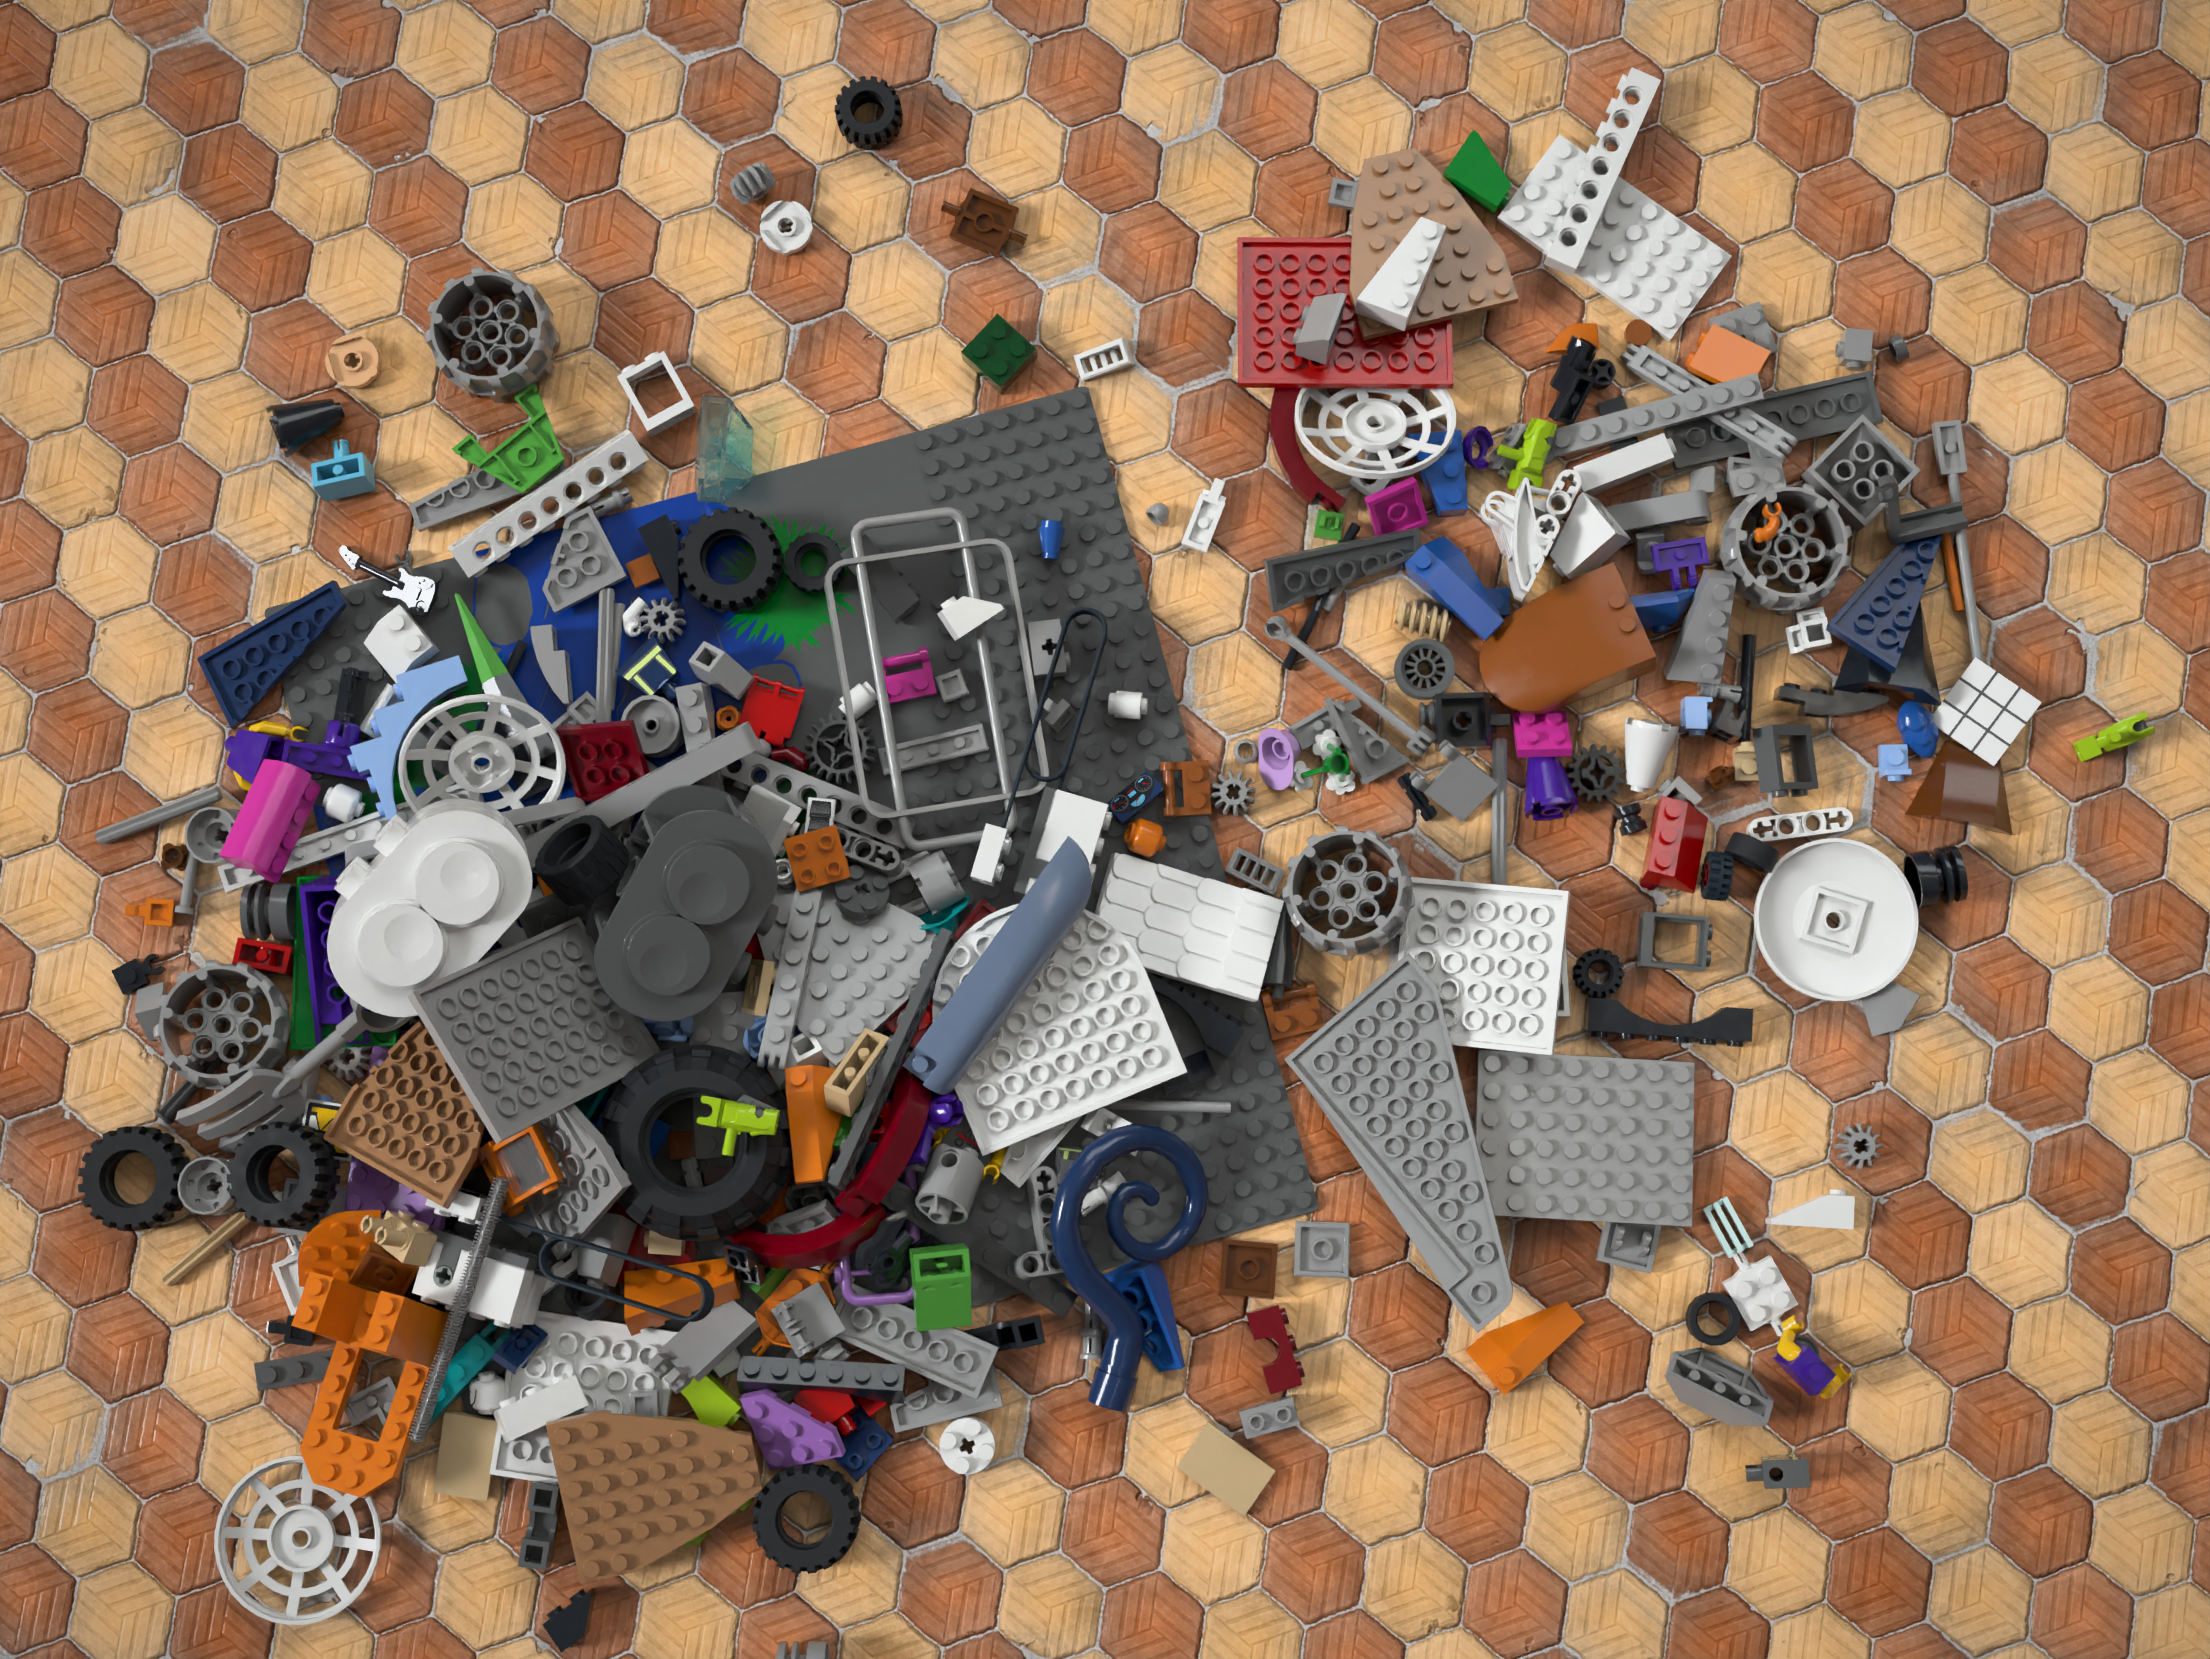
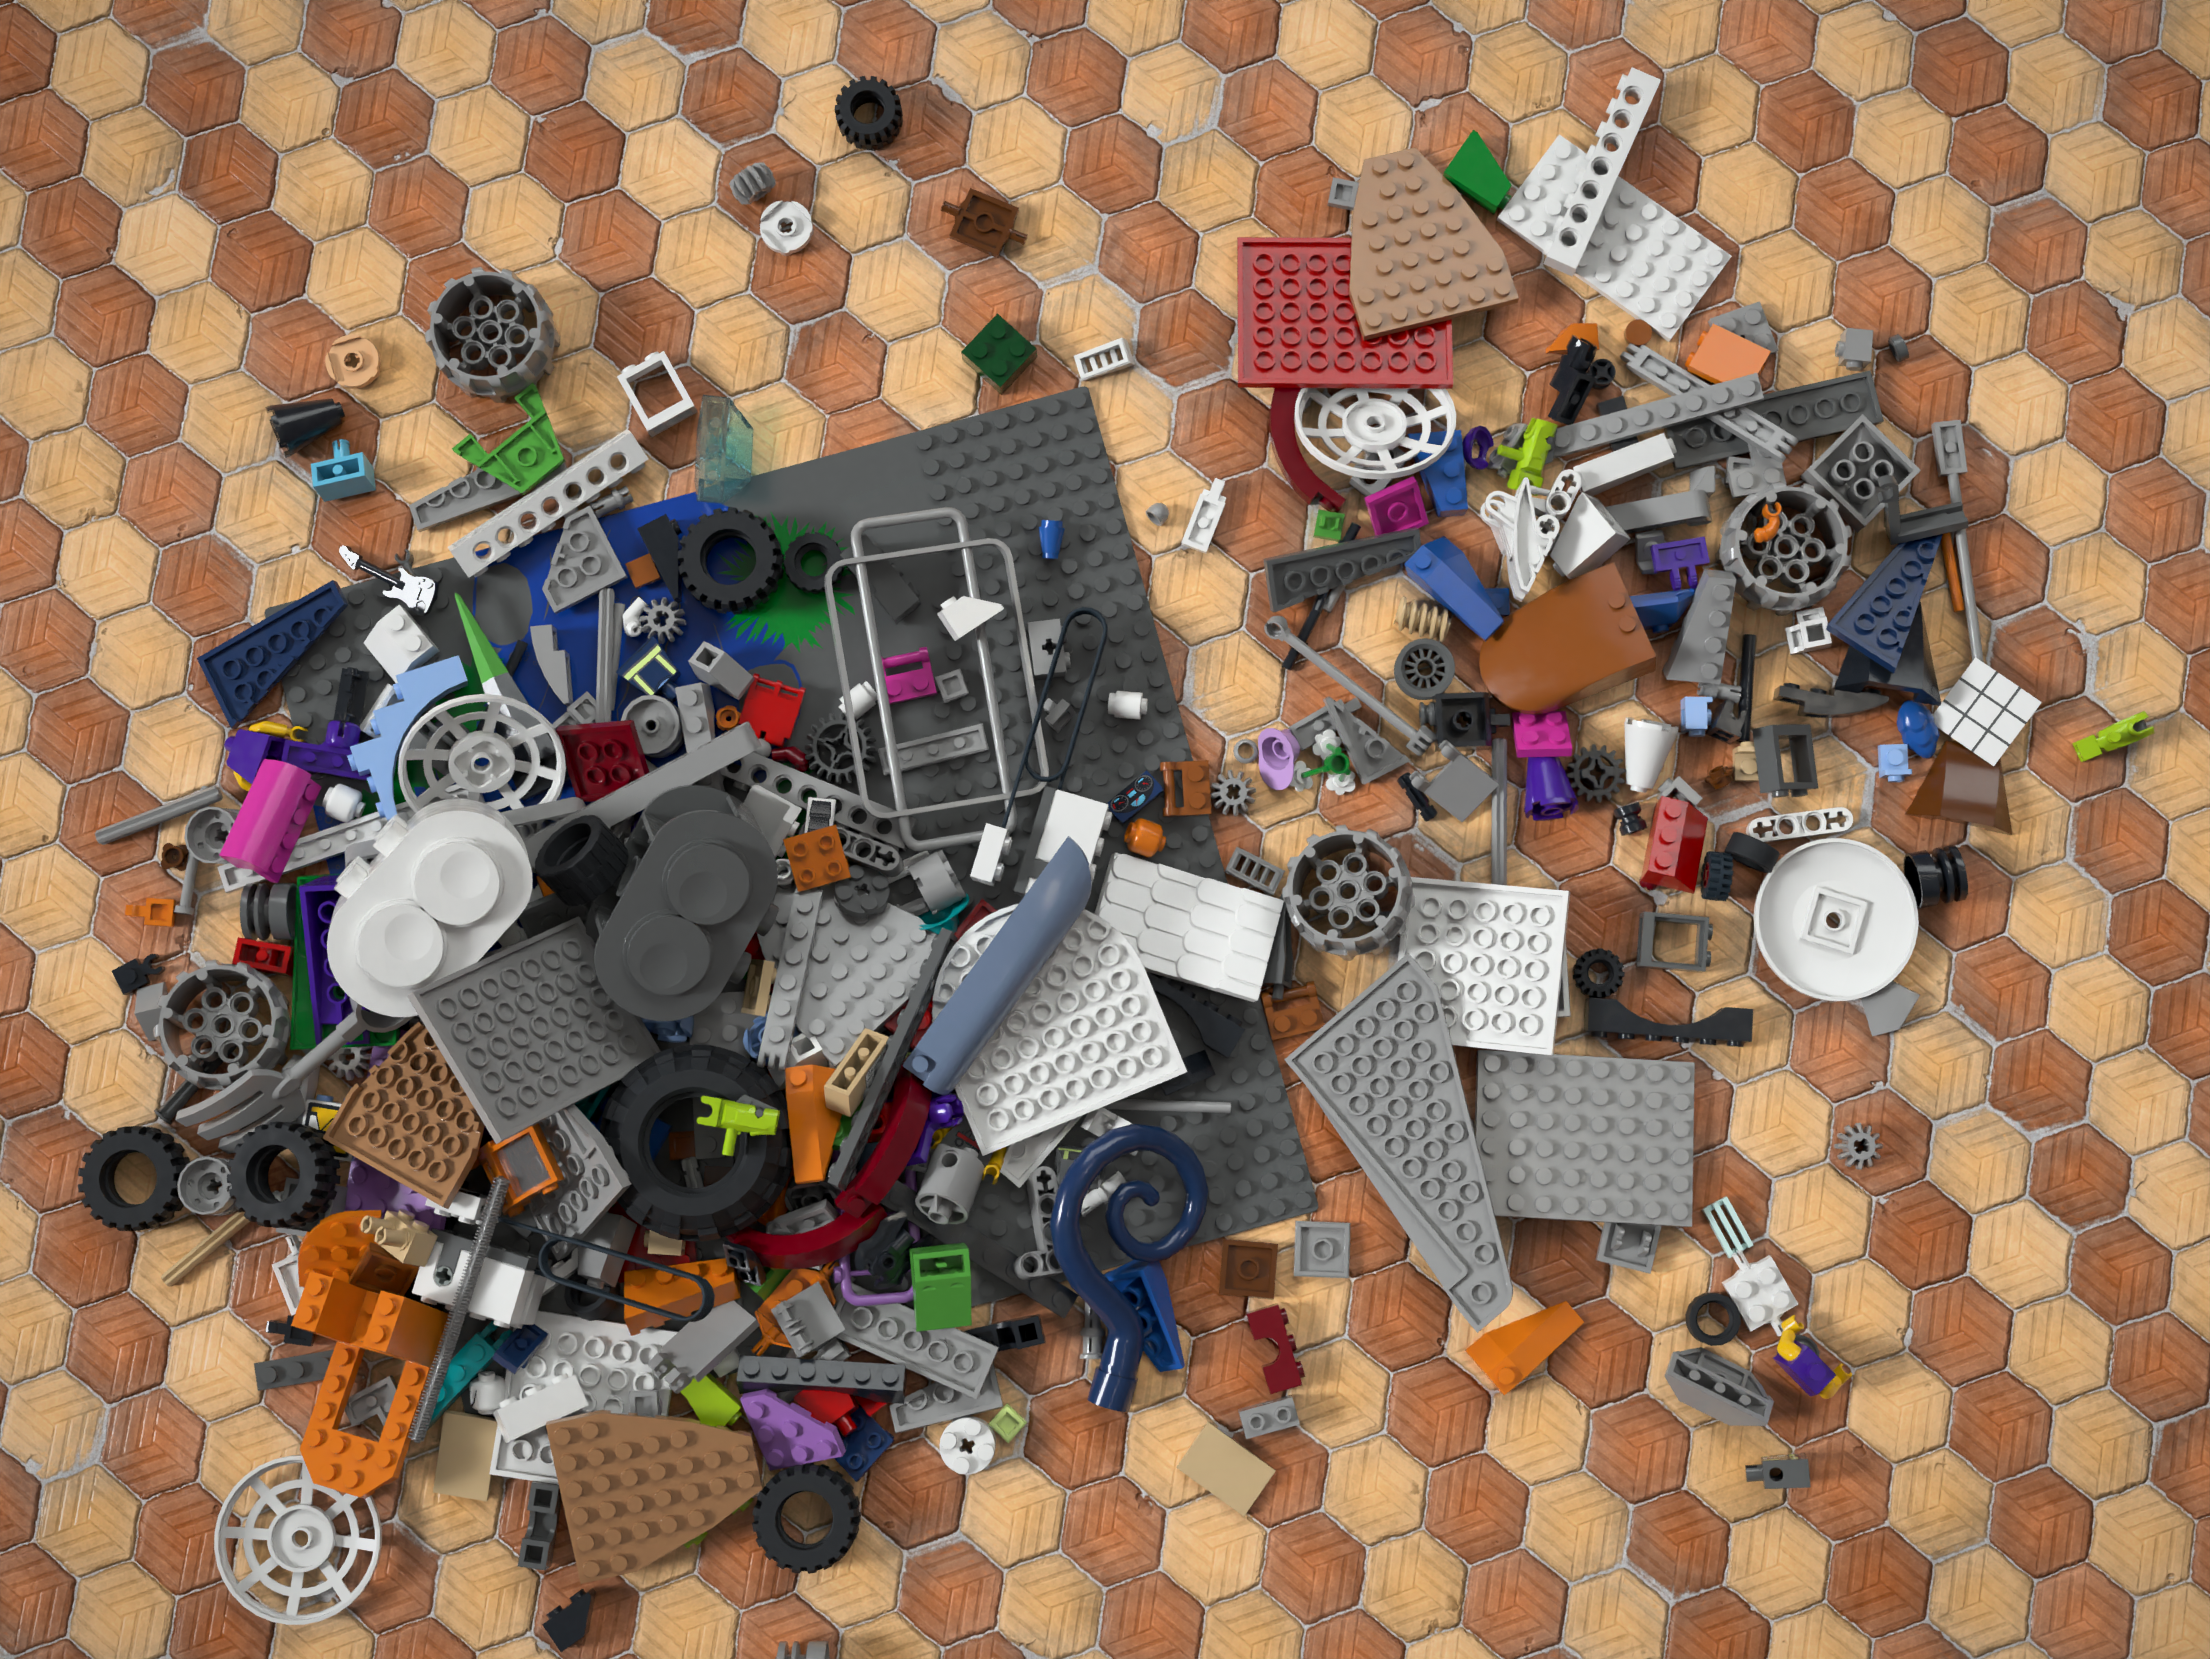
(1007, 1423): none -> yellowish green tile
(1319, 327): light grey slope -> none
(1399, 282): white wedge -> none
(1820, 1211): white slope -> none

